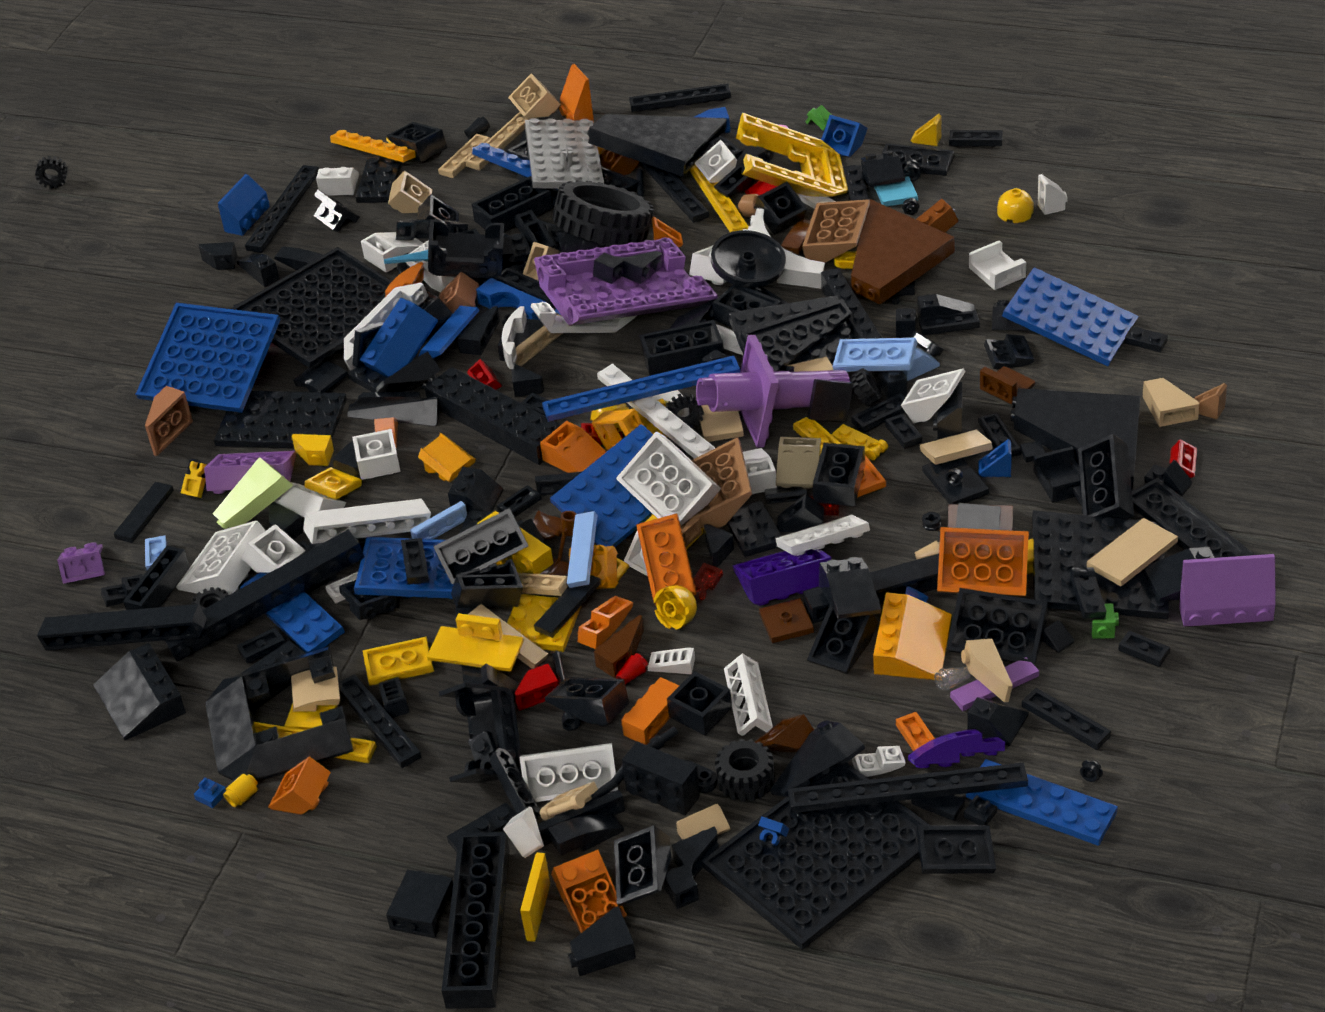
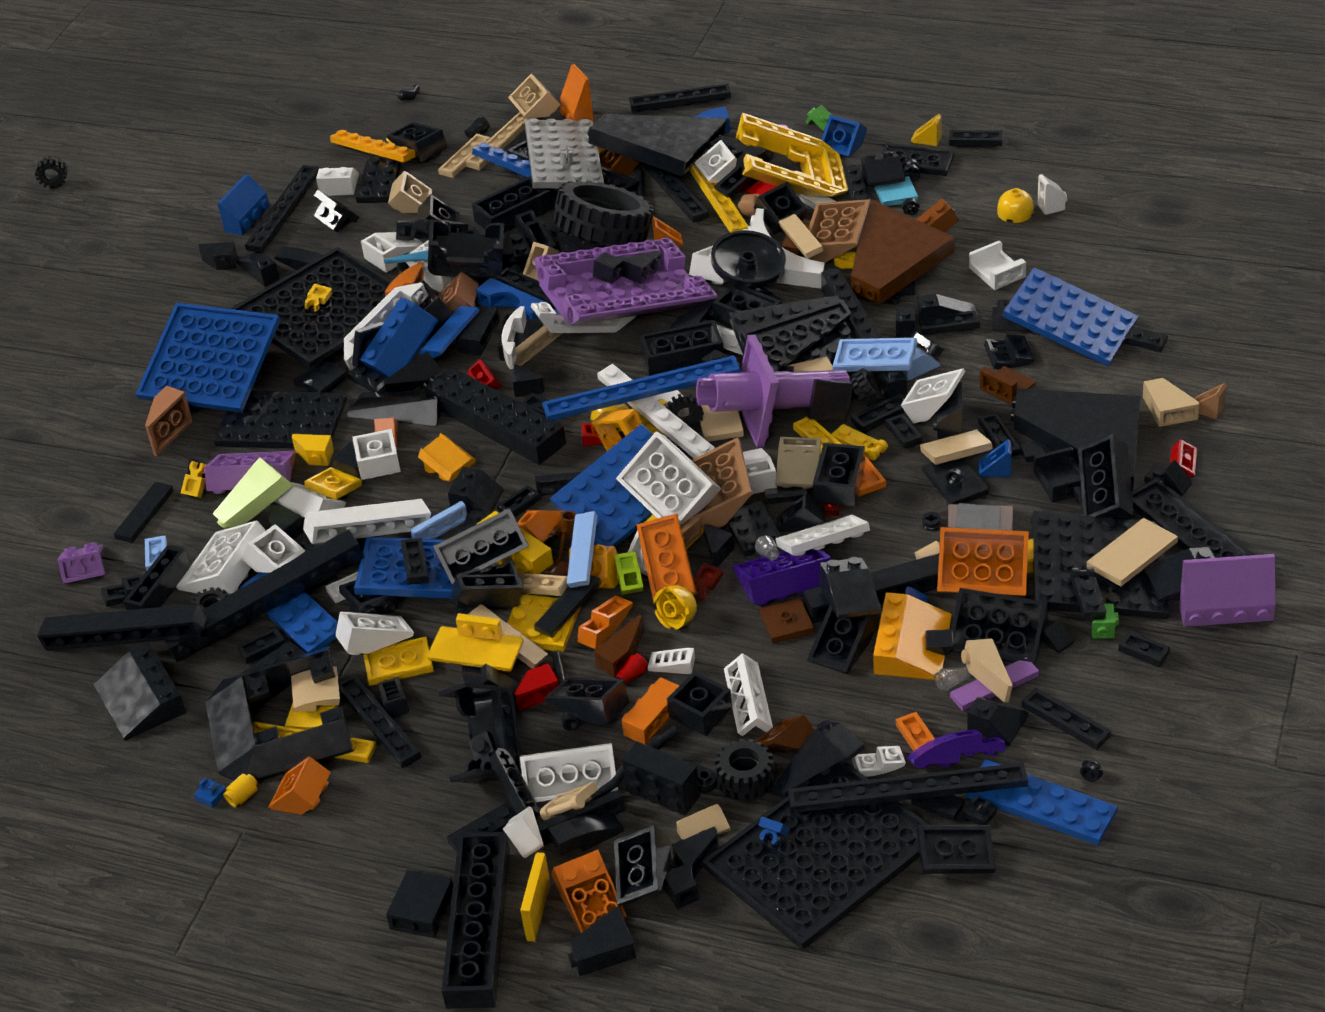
(317, 295): none -> yellow plate
(370, 632): none -> white slope
(408, 94): none -> black arm
(540, 523): none -> orange slope
(570, 448): orange slope -> none
(628, 573): none -> lime brick
(767, 548): none -> clear cone
(801, 236): none -> tan tile
(939, 641): none -> black slope

